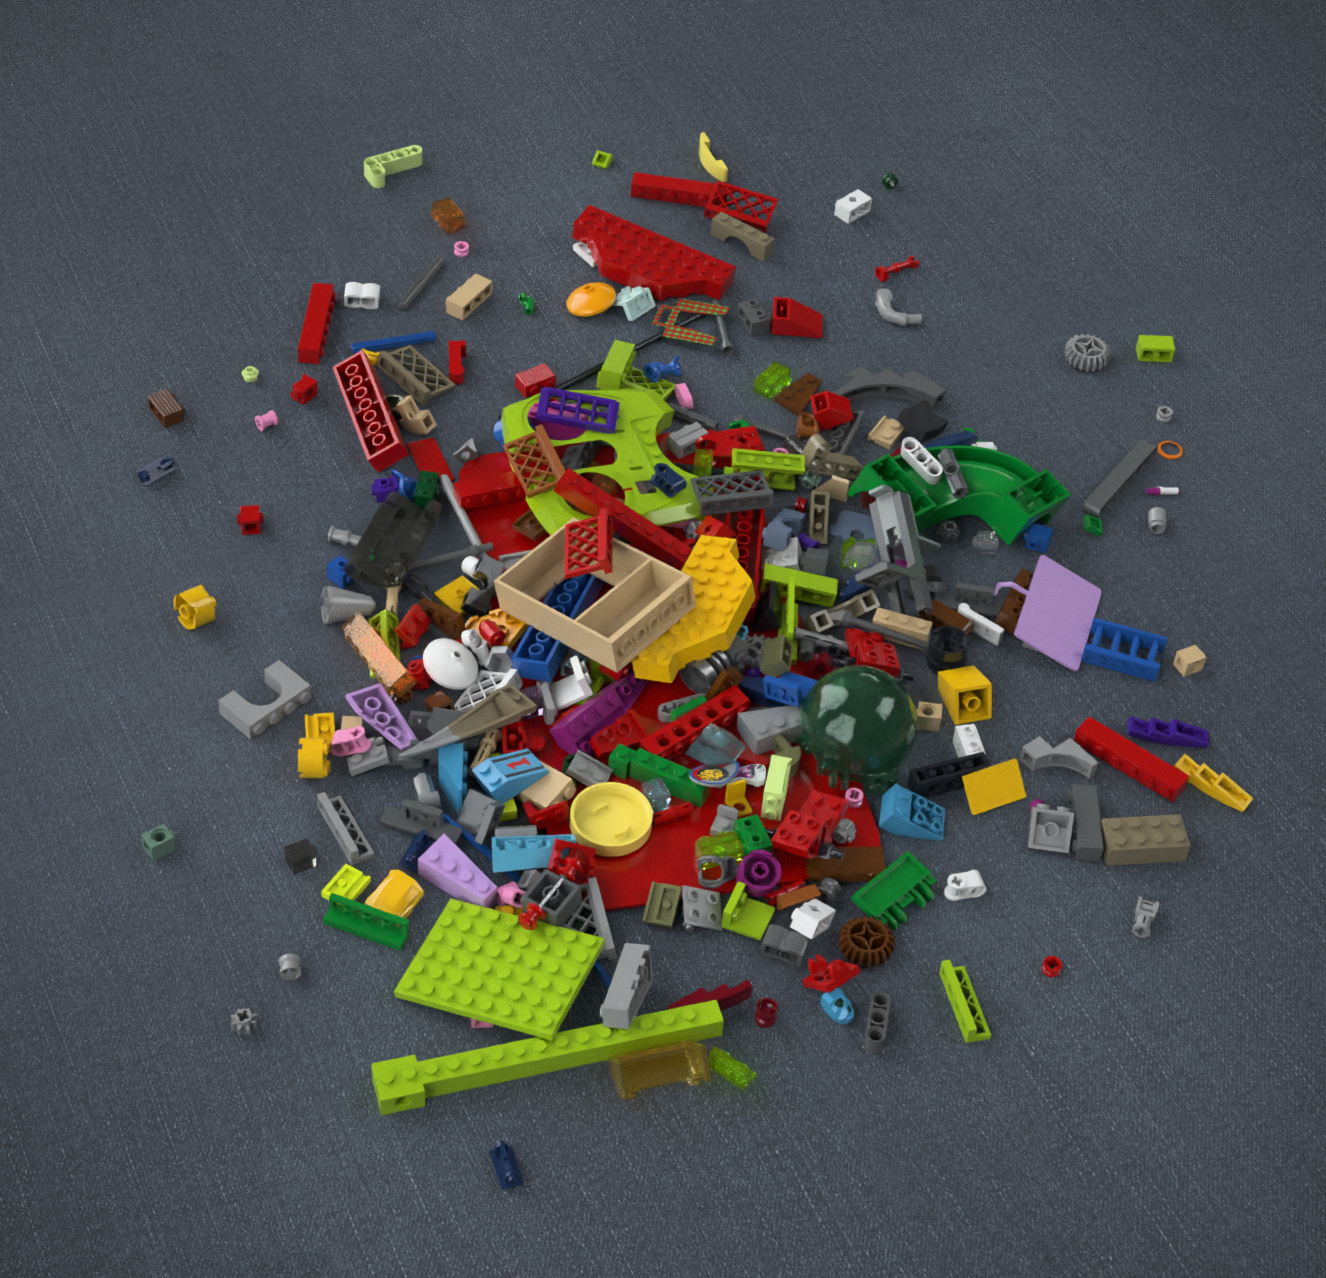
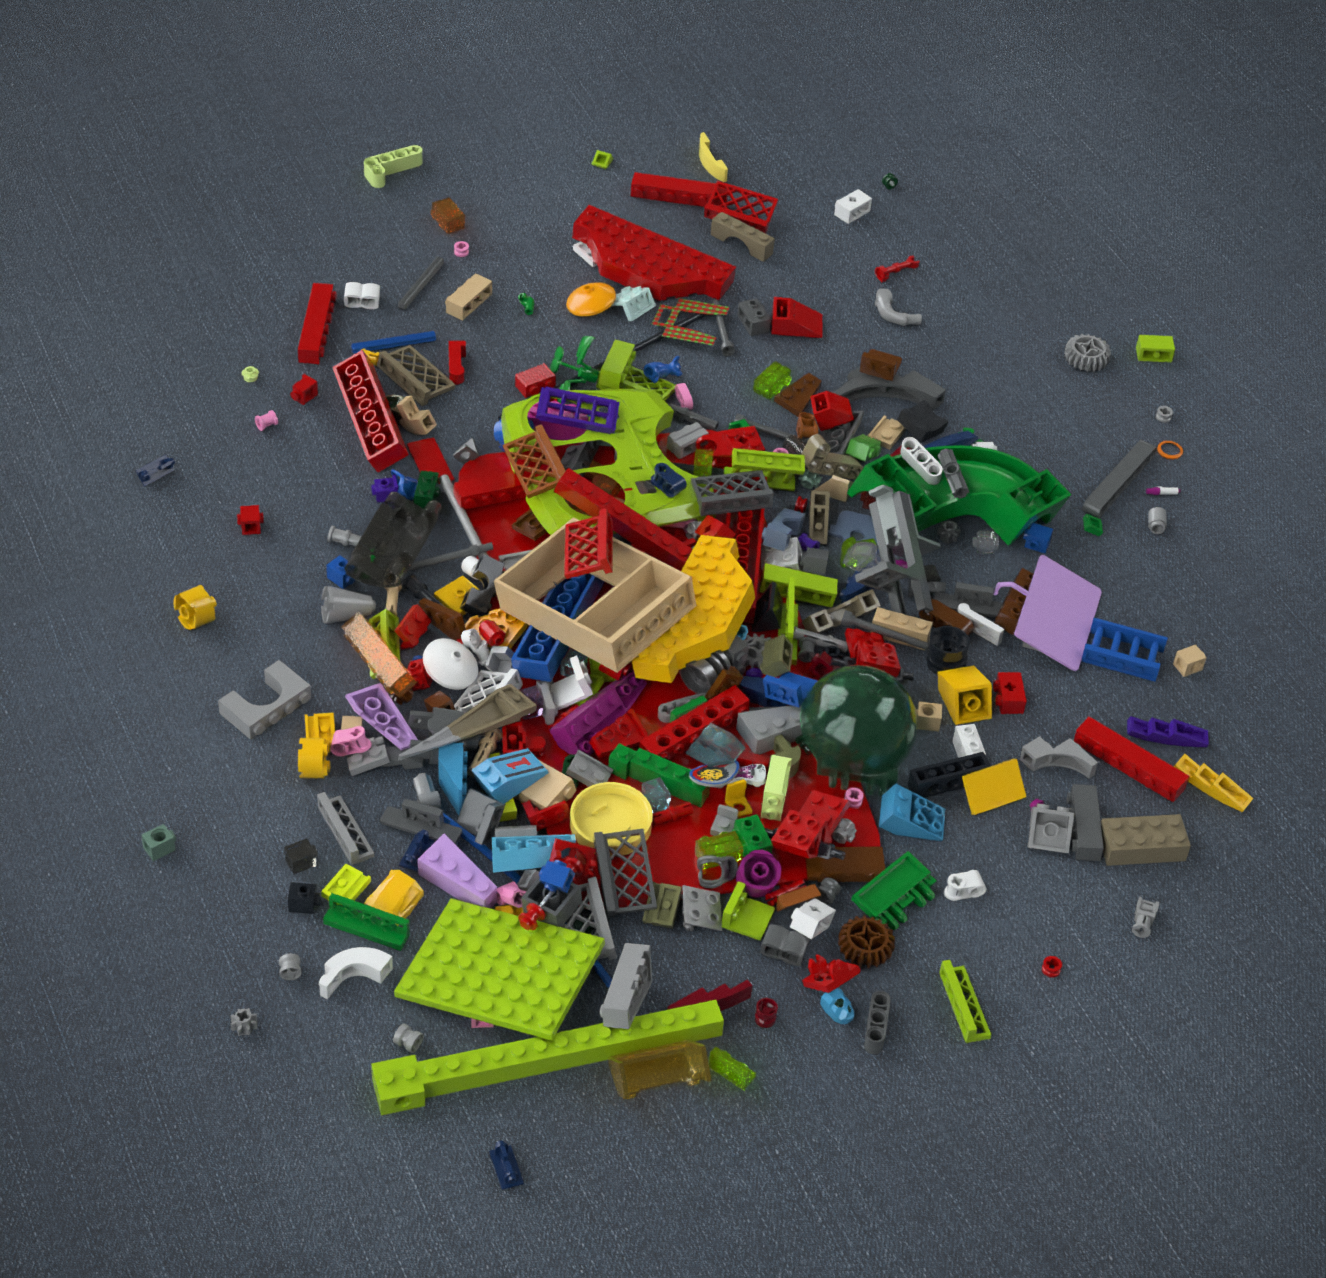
(166, 408): reddish brown brick -> none
(303, 898): none -> black brick
(354, 962): none -> white arch
(408, 1038): none -> light grey wheel
(556, 876): none -> blue brick
(585, 373): none -> green plant
(606, 872): none -> dark grey fence
(864, 447): none -> bright green brick
(880, 364): none -> reddish brown bracket
(1010, 693): none -> red brick

